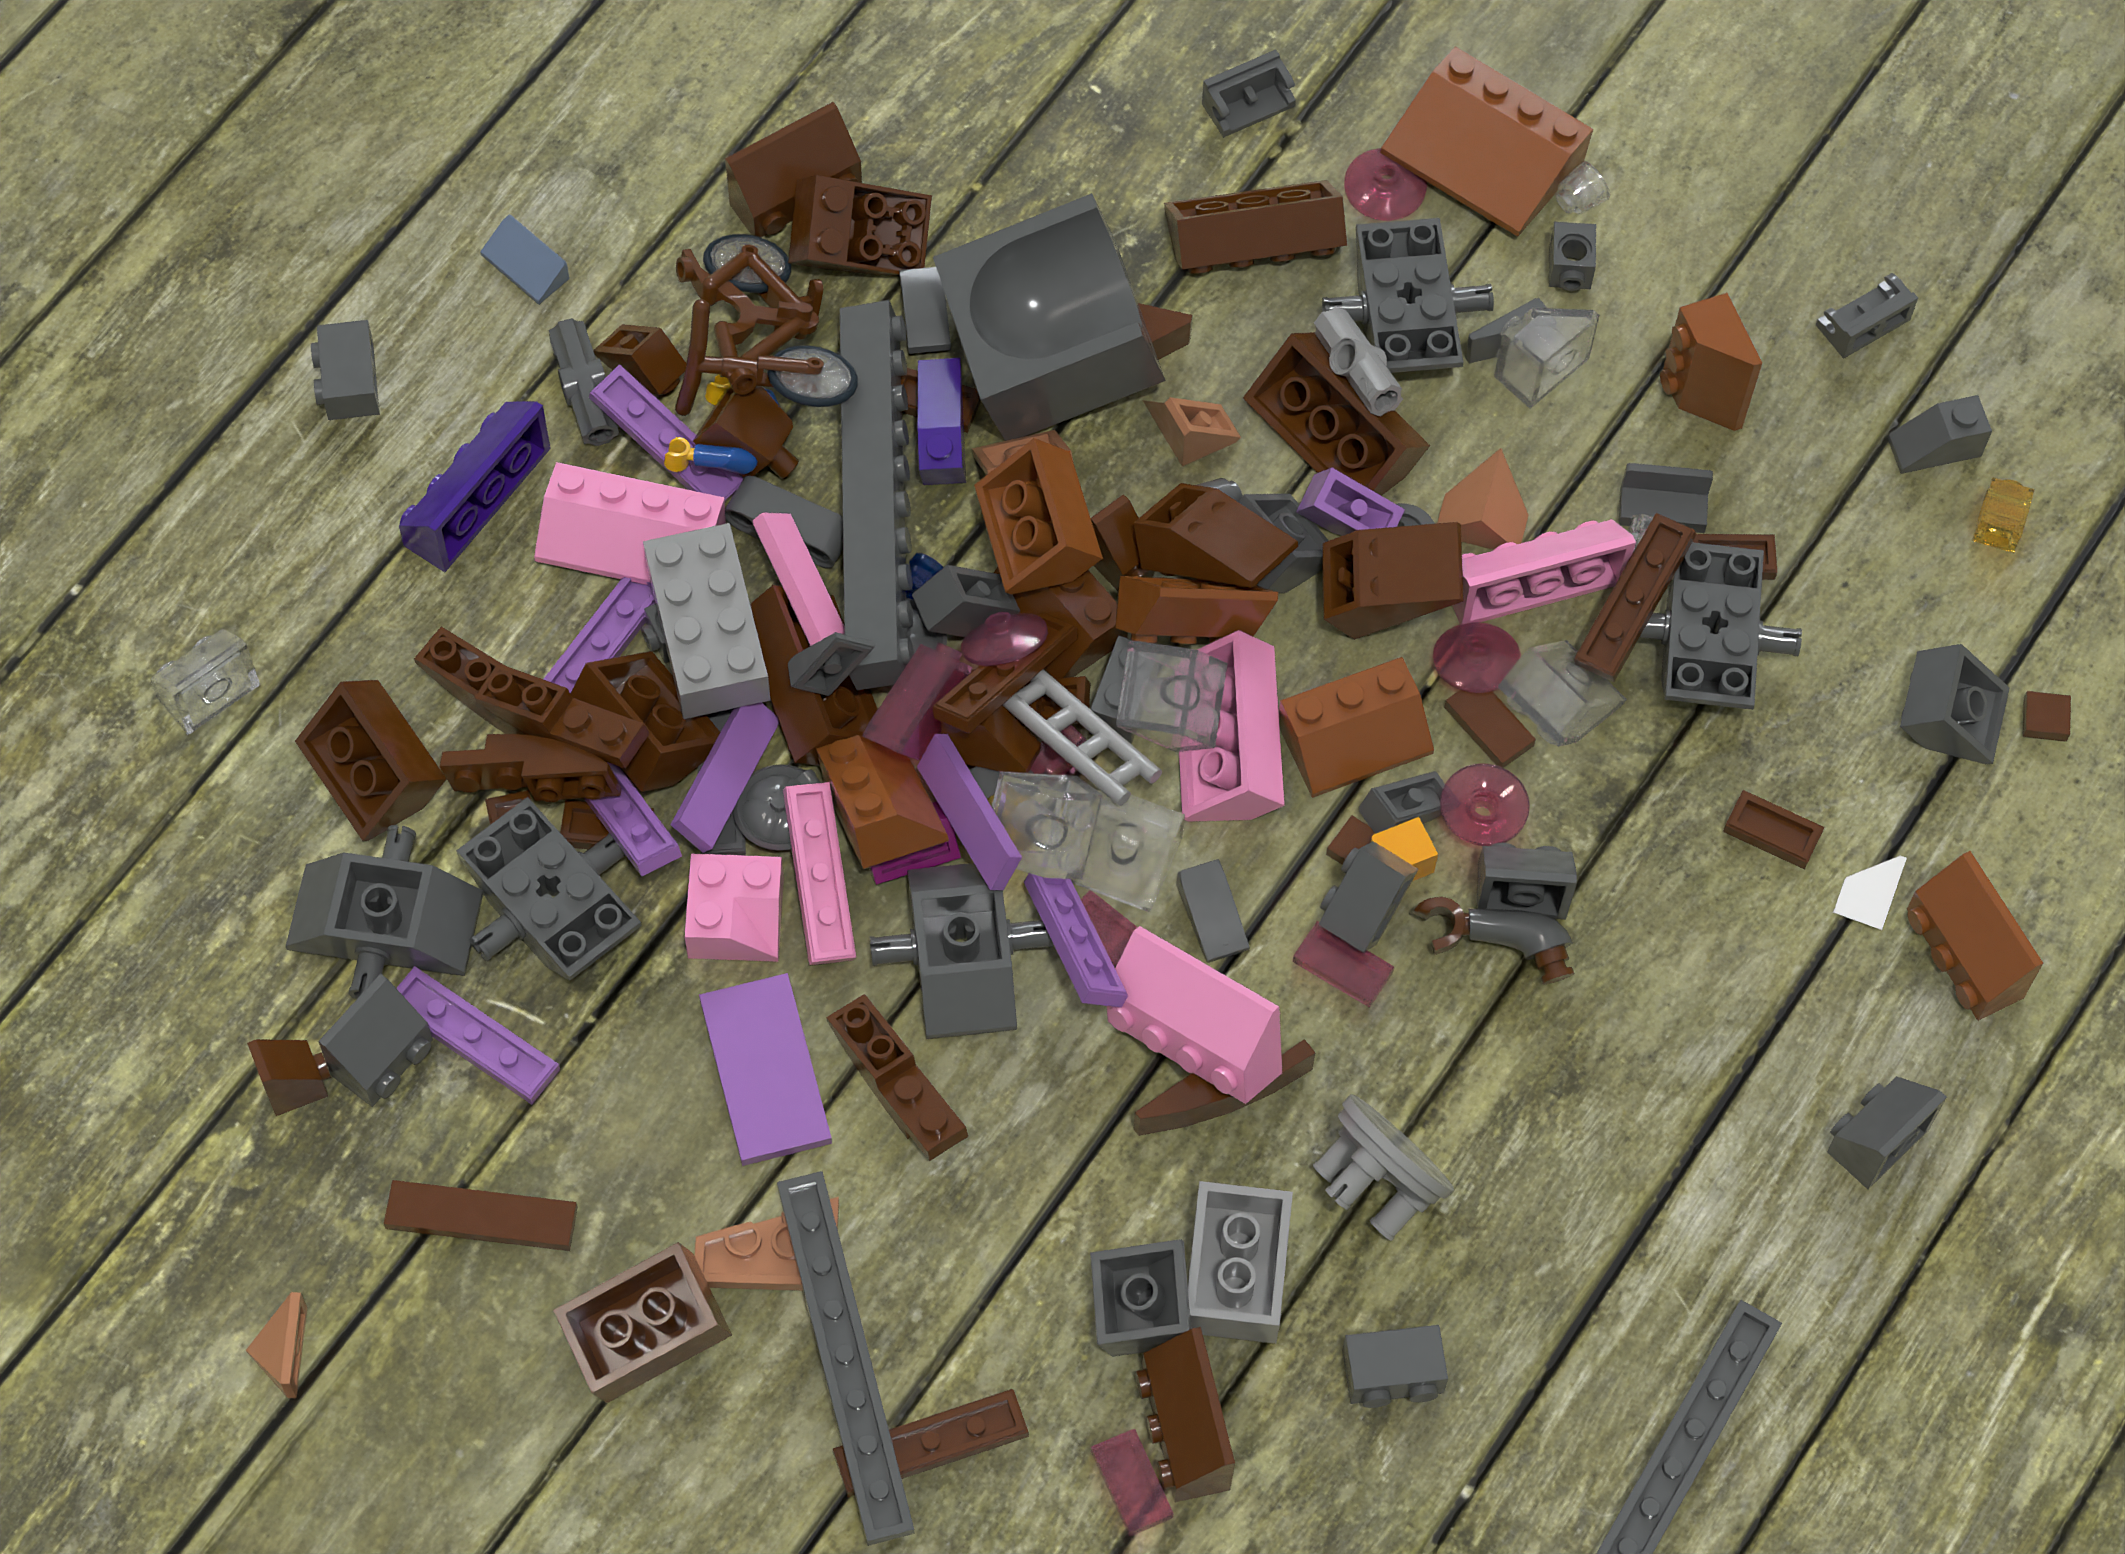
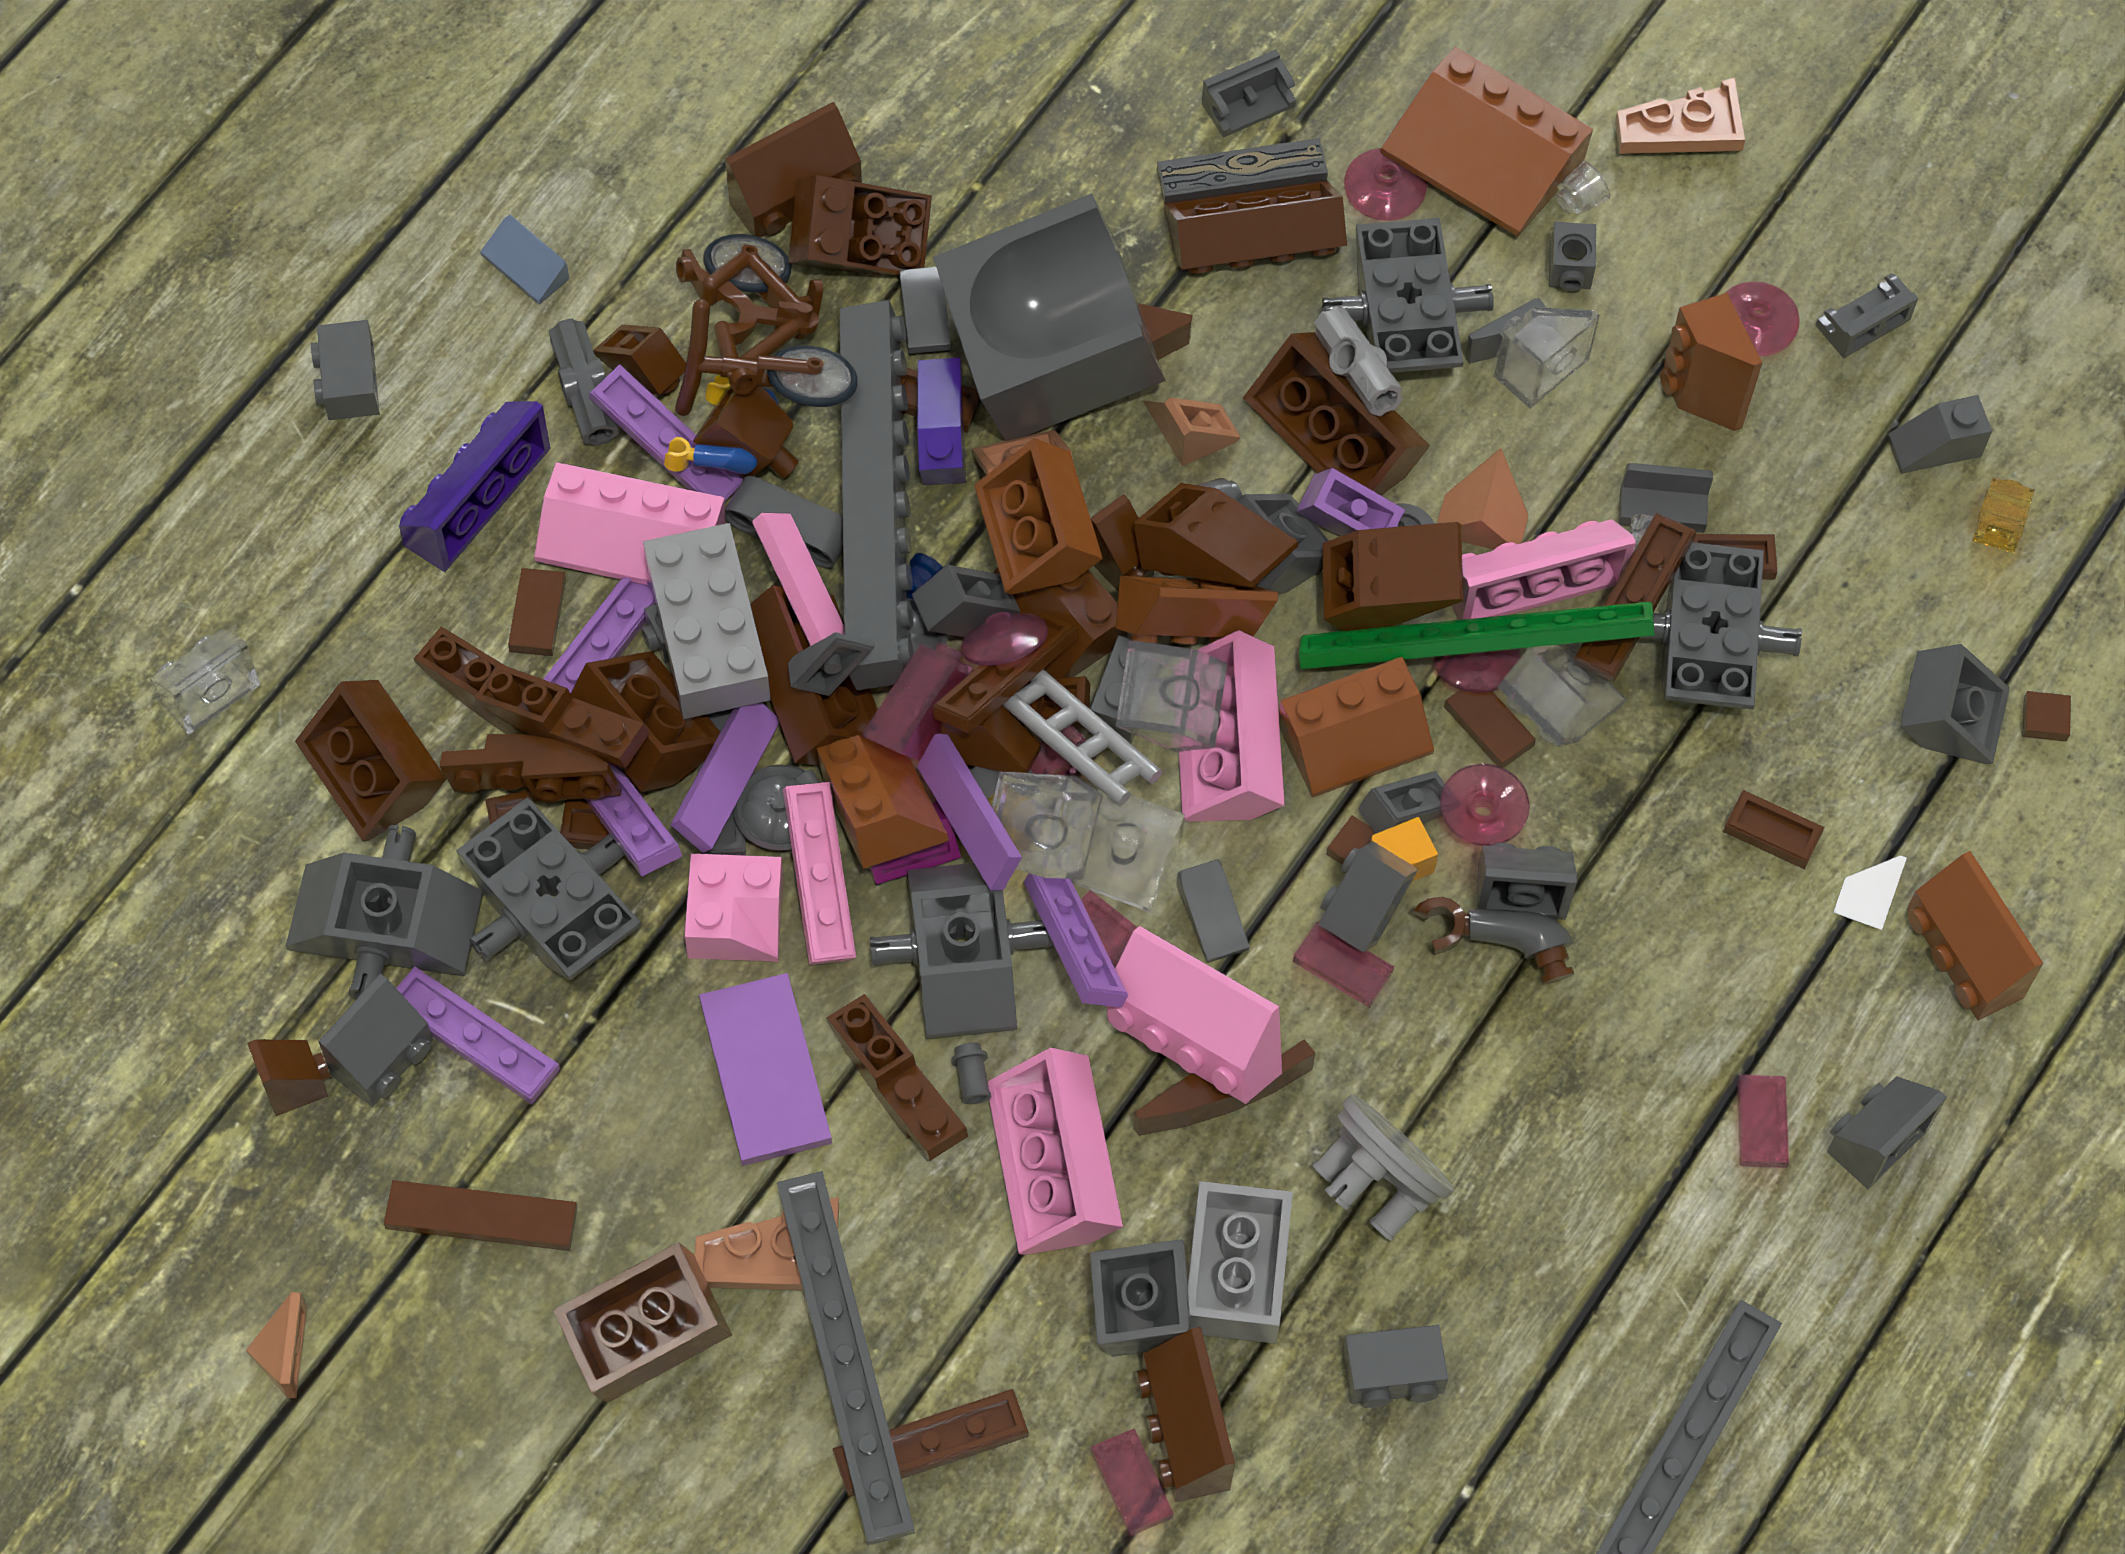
(537, 612): none -> reddish brown tile
(969, 1061): none -> dark grey pin
(1054, 1153): none -> bright pink slope
(1242, 170): none -> dark grey tile
(1477, 635): none -> green tile
(1689, 124): none -> wing
(1763, 1121): none -> clear pink tile
(1774, 328): none -> clear pink dish

